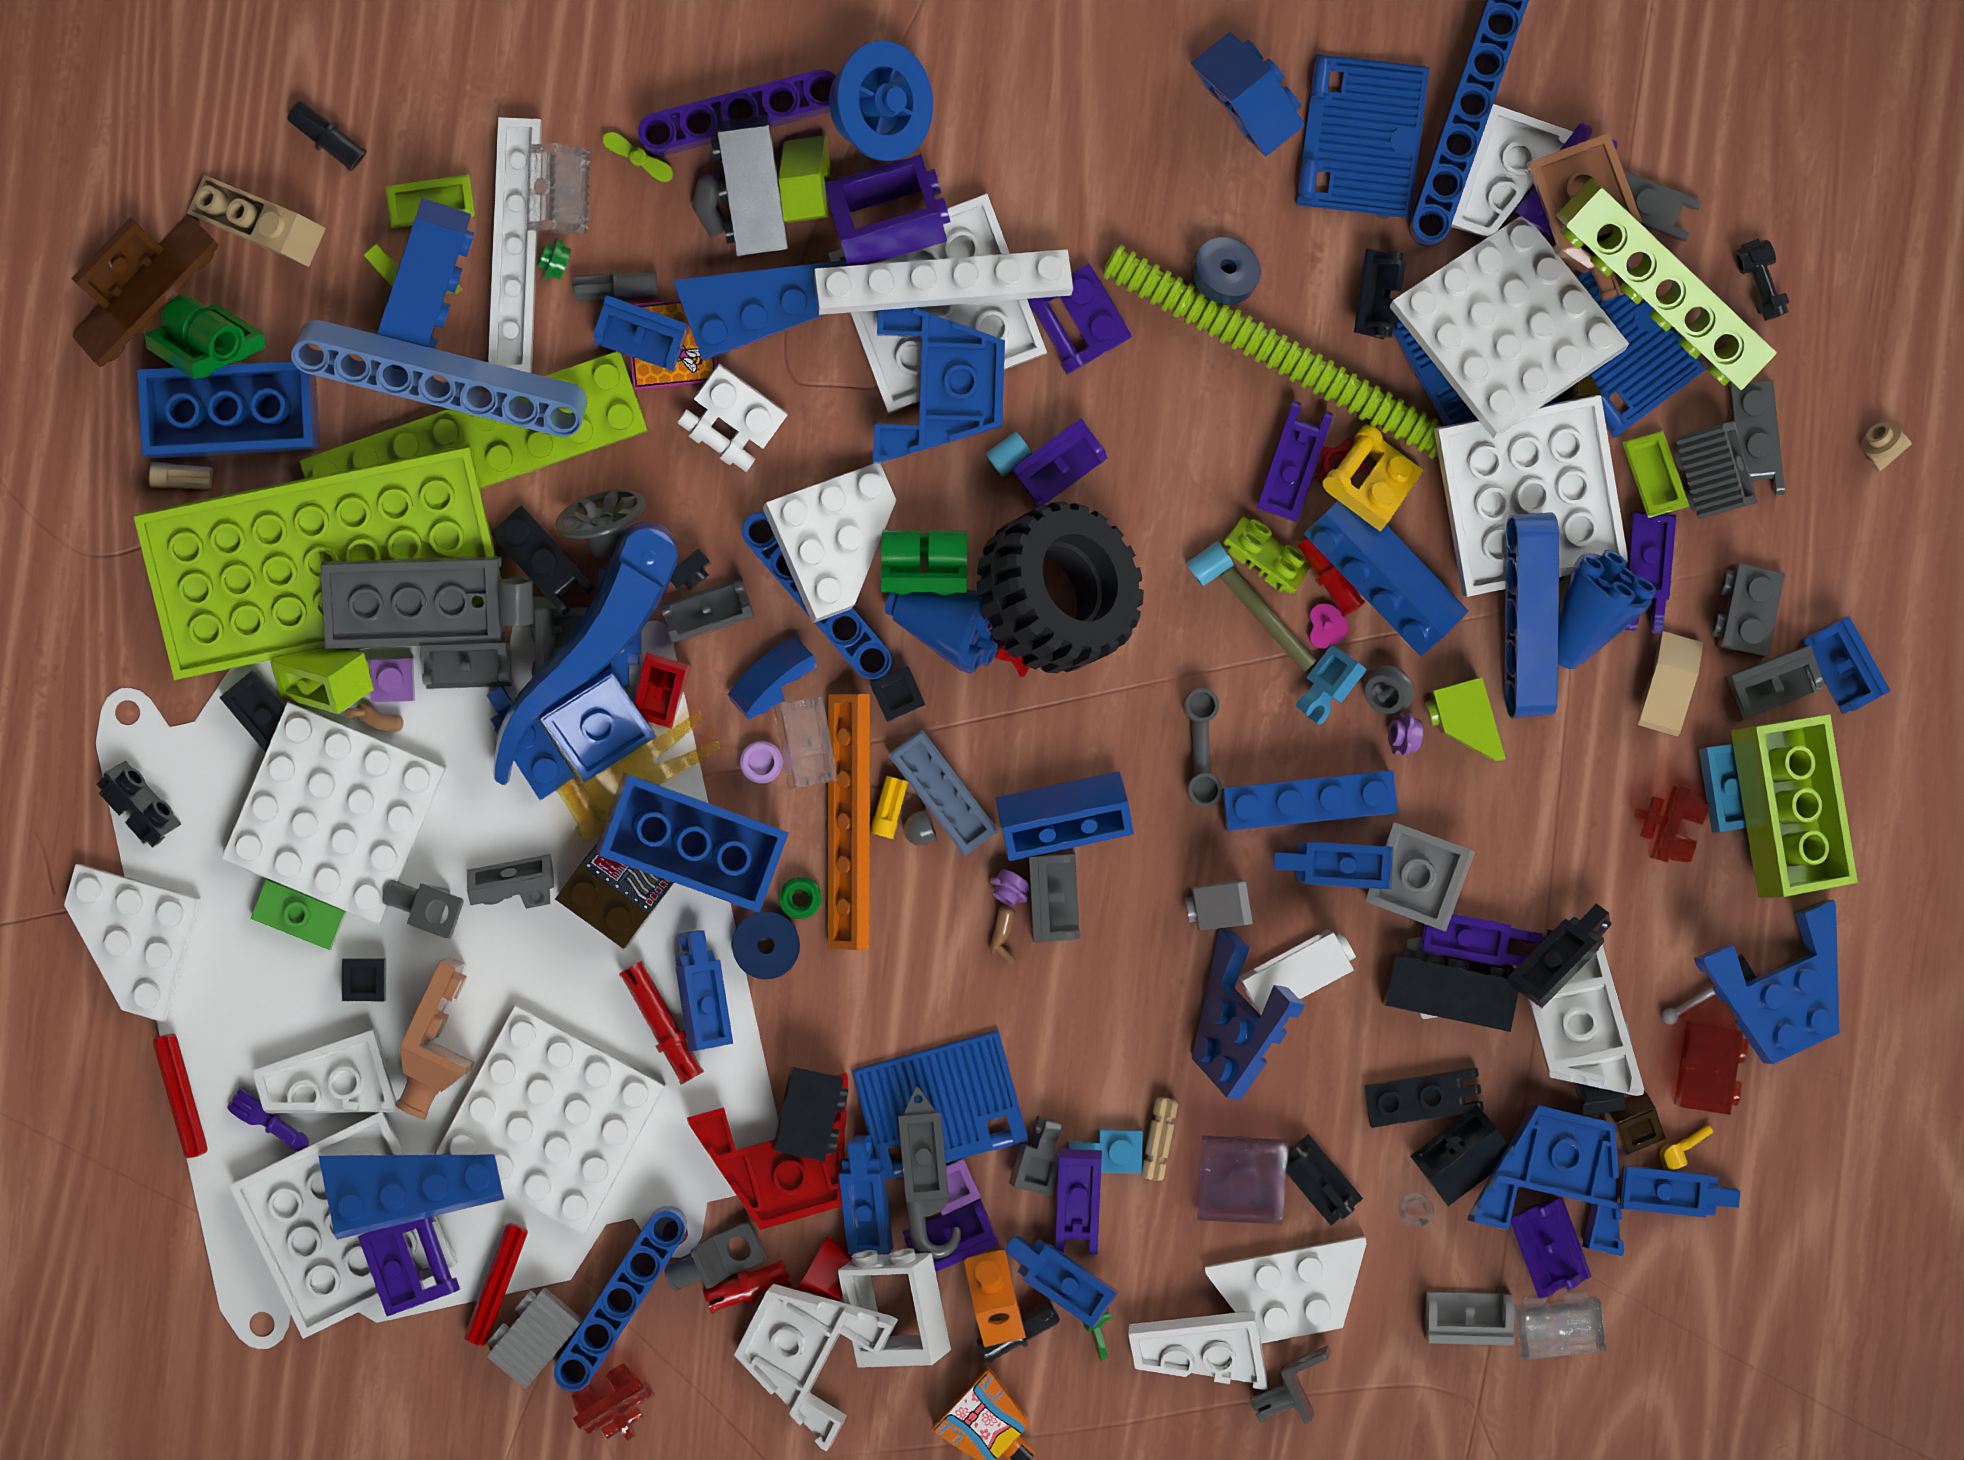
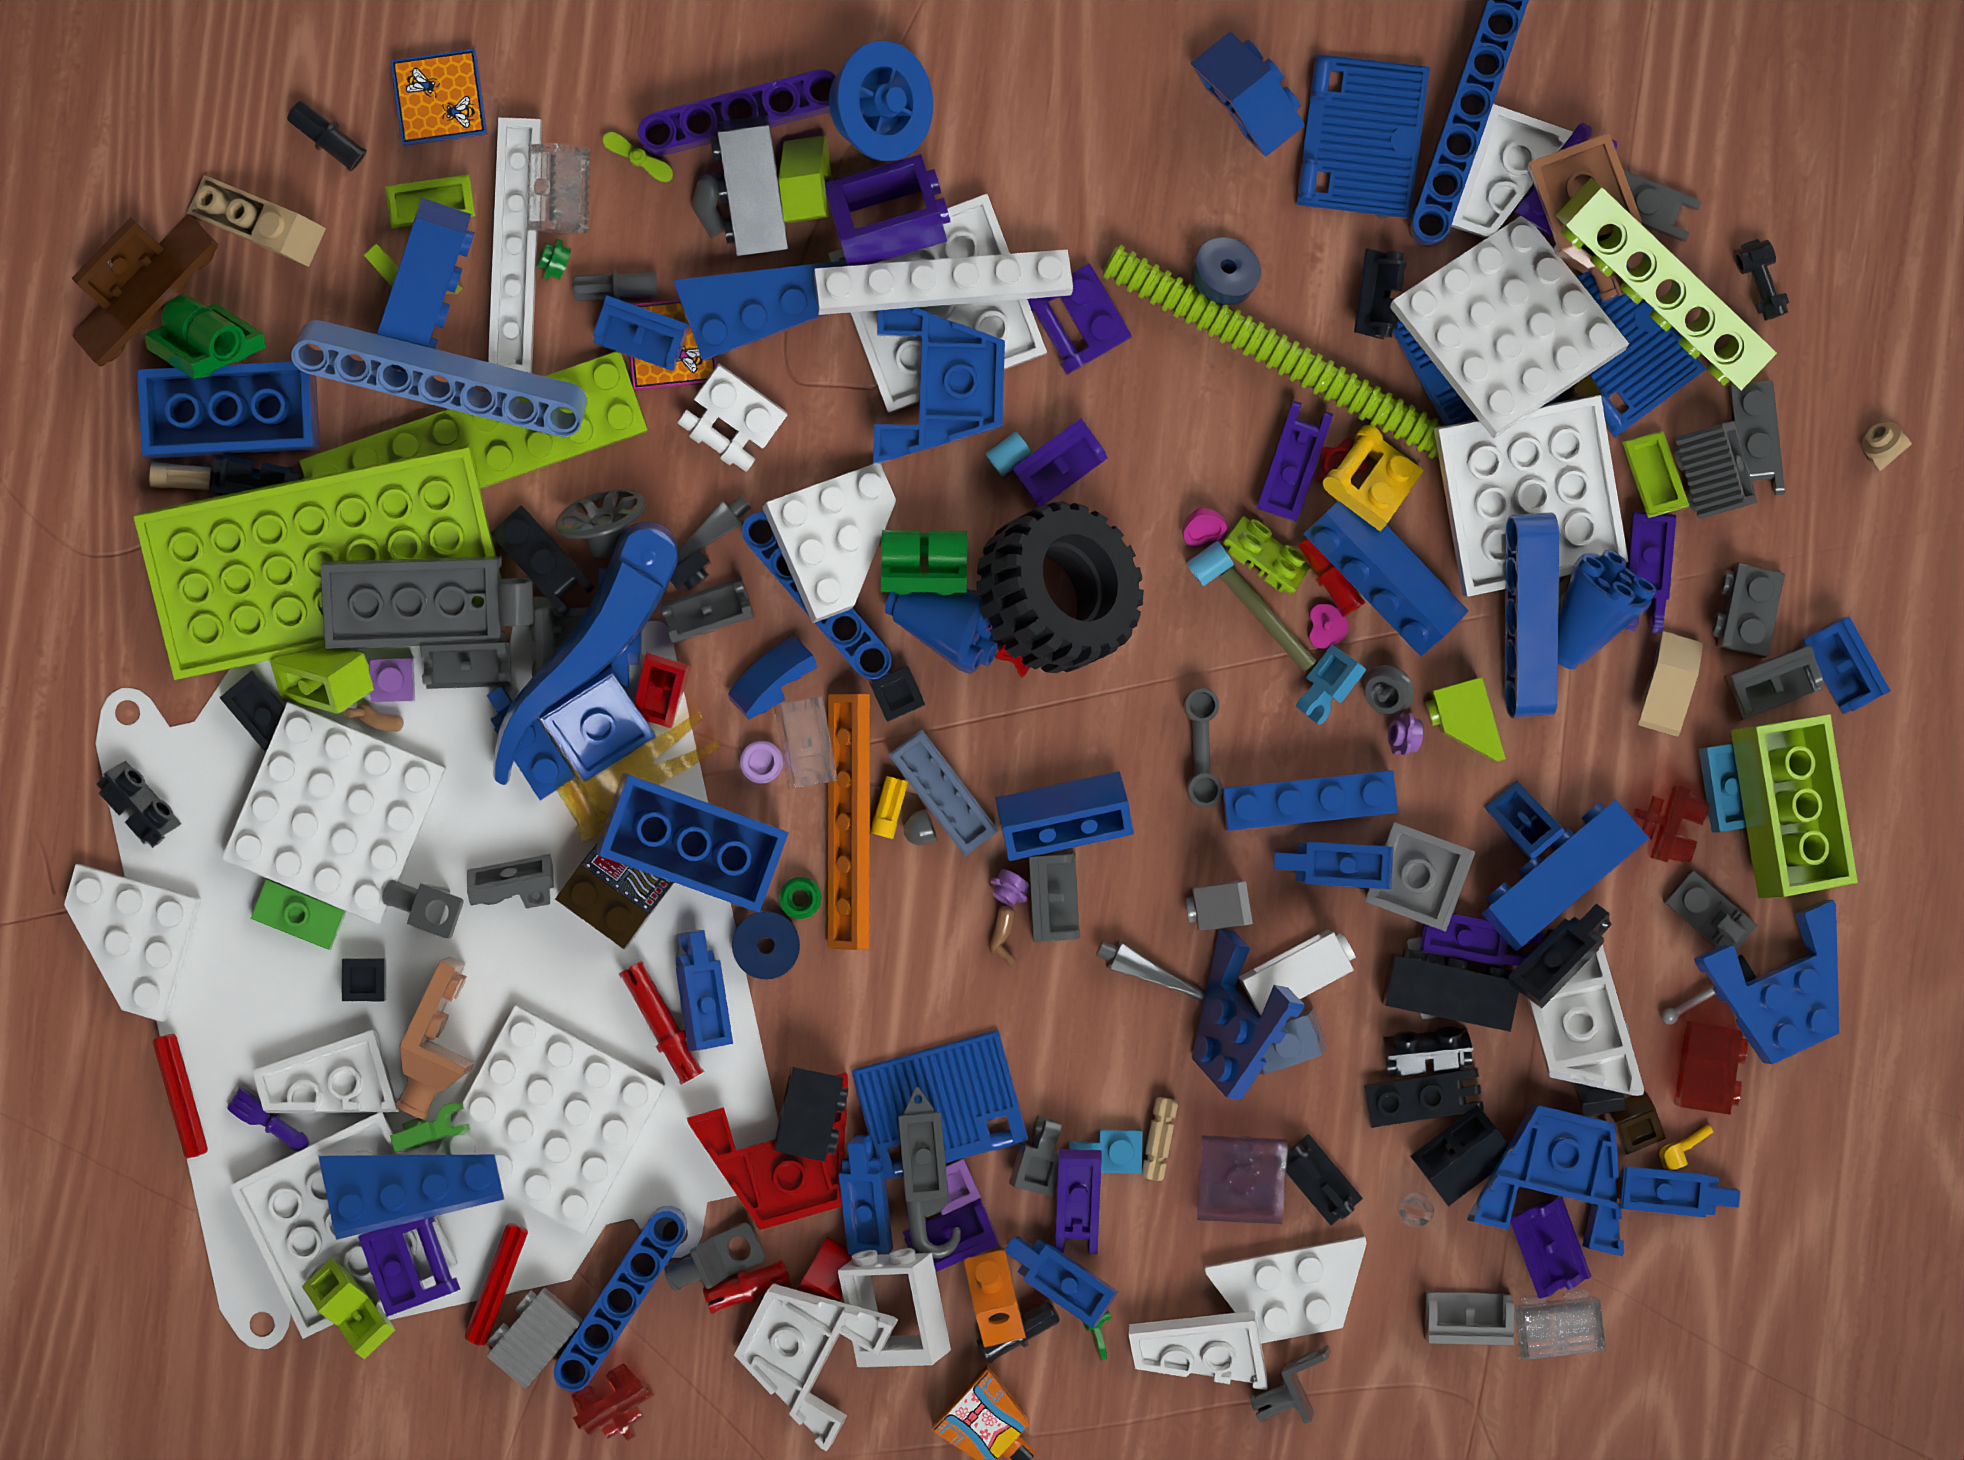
(239, 475): none -> black hinge
(349, 1307): none -> lime slope
(421, 1133): none -> bright green plate
(439, 97): none -> tile
(719, 523): none -> dark grey piece
(1129, 962): none -> dark grey piece
(1204, 526): none -> dark pink piece
(1301, 1043): none -> sand blue torso
(1447, 1047): none -> black hinge
(1524, 821): none -> blue slope
(1565, 875): none -> blue brick
(1709, 912): none -> dark grey hinge

